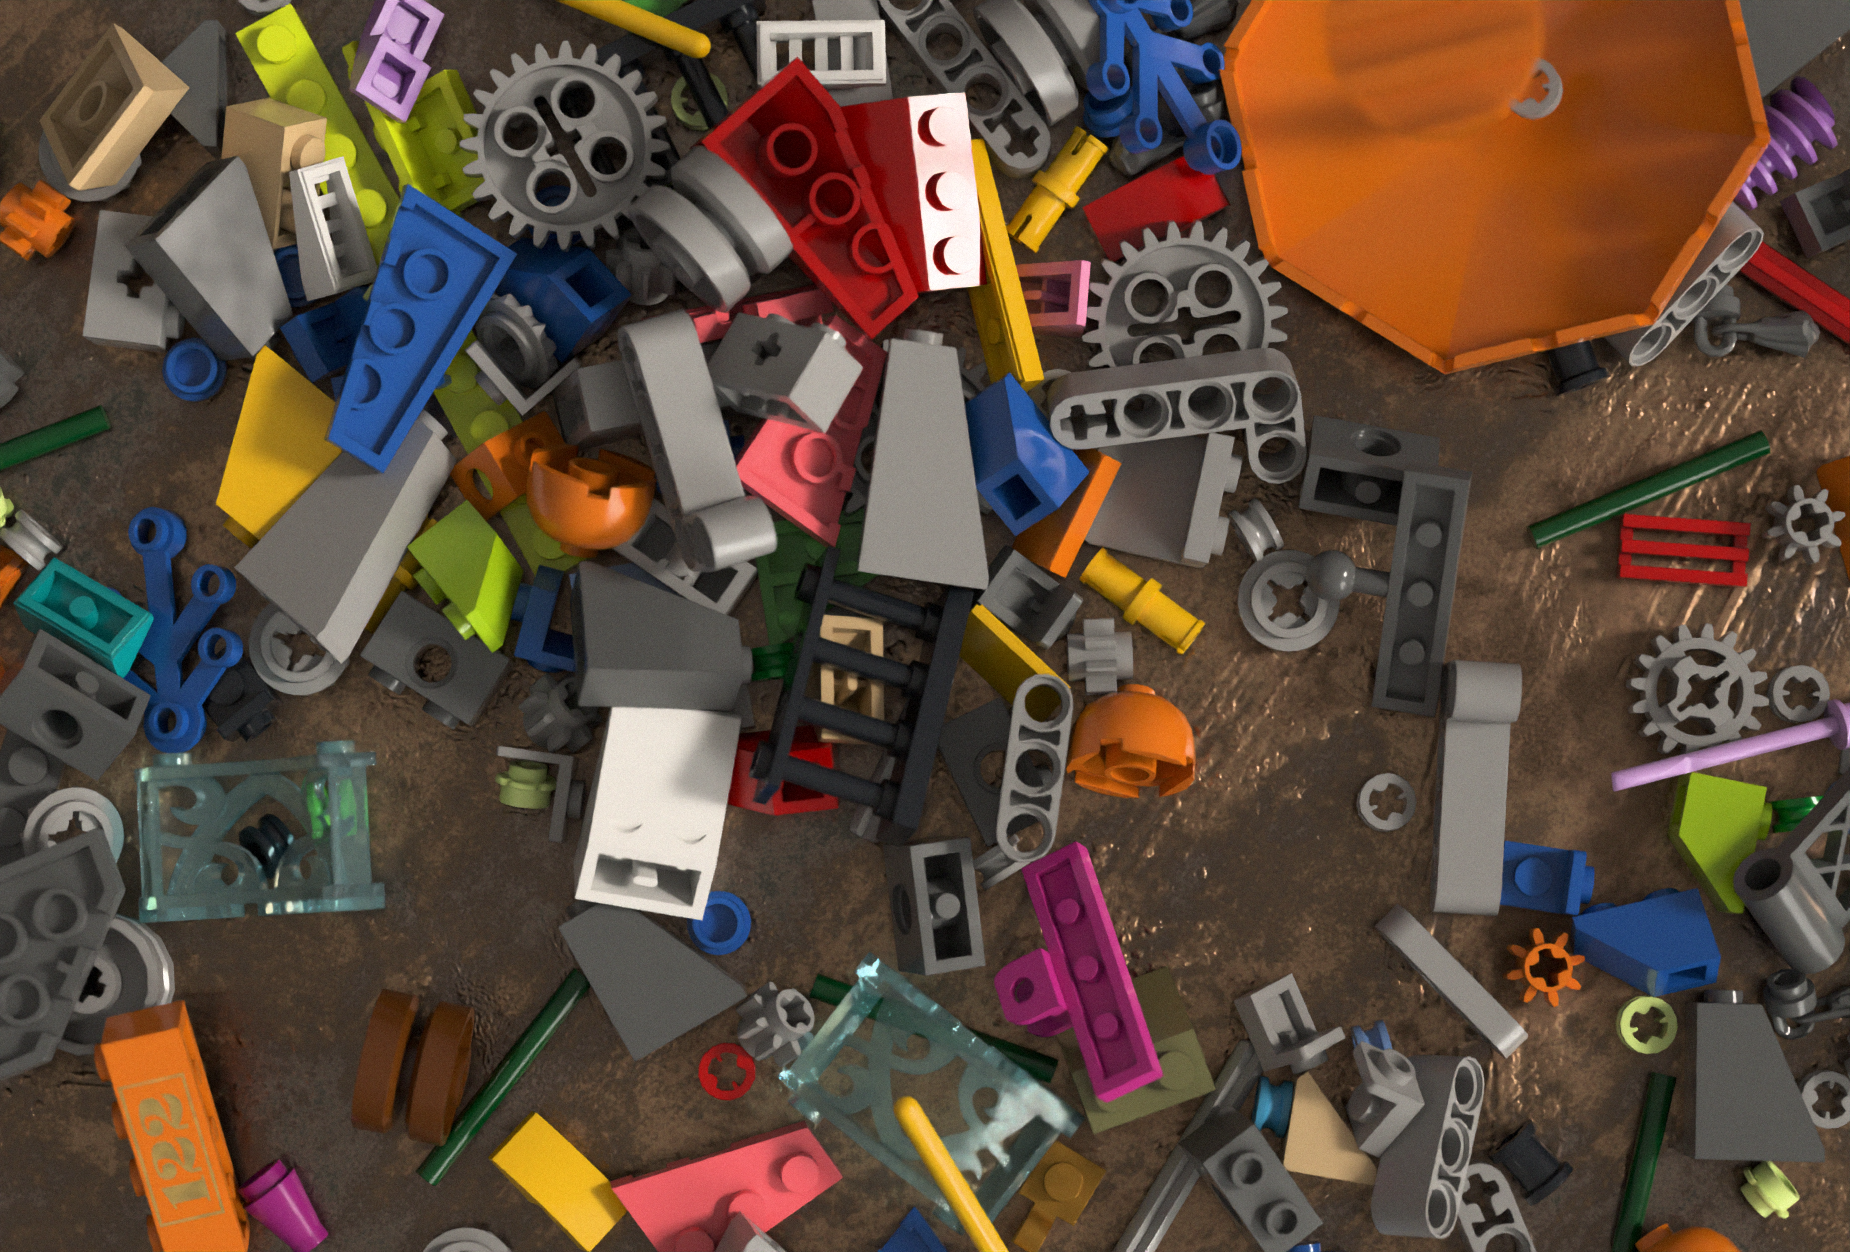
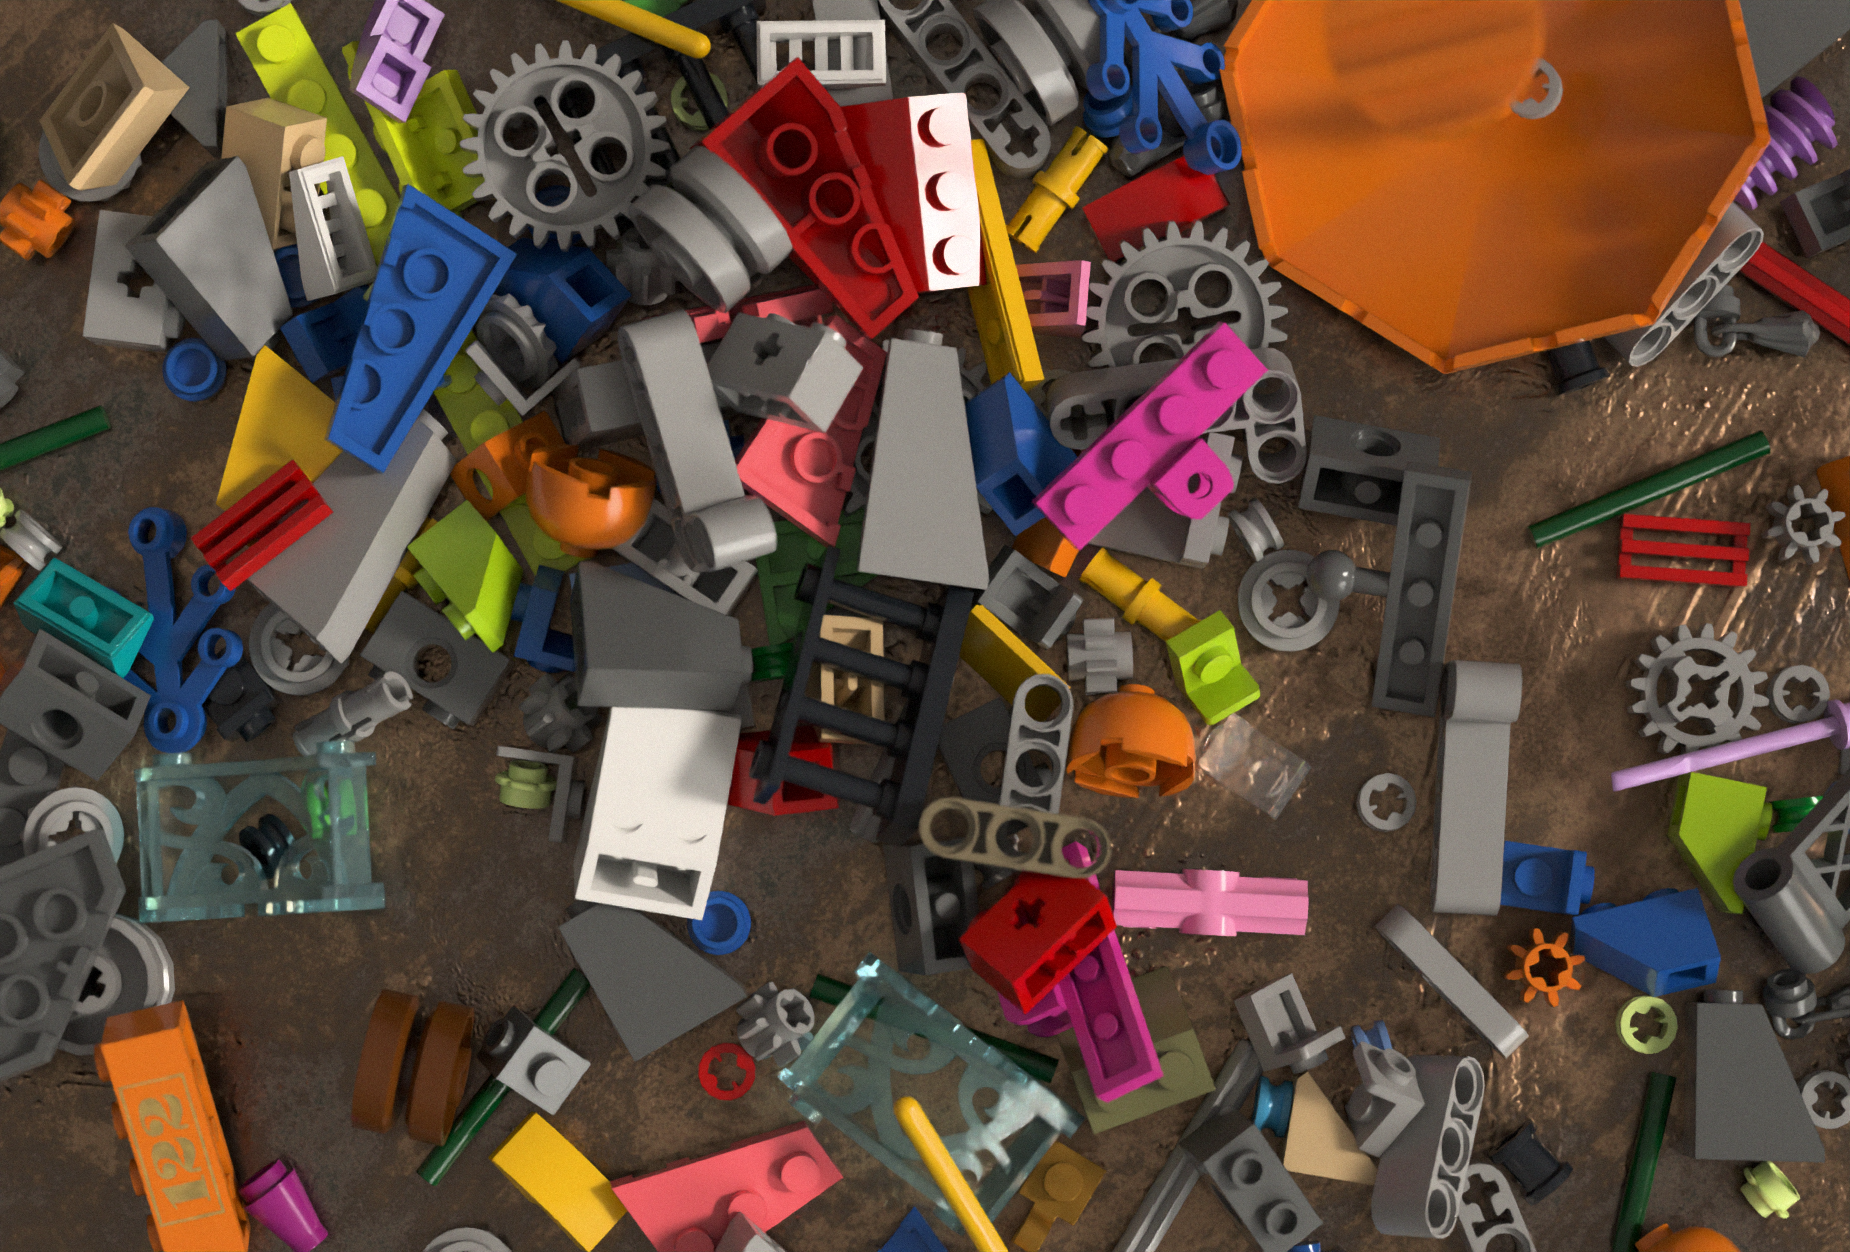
(257, 518): none -> red tile
(354, 713): none -> light grey pin
(531, 1060): none -> bracket
(1037, 935): none -> red brick
(1047, 832): none -> dark tan beam
(1157, 444): none -> dark pink plate
(1210, 669): none -> lime bracket
(1210, 902): none -> bright pink piece
(1252, 765): none -> clear bracket

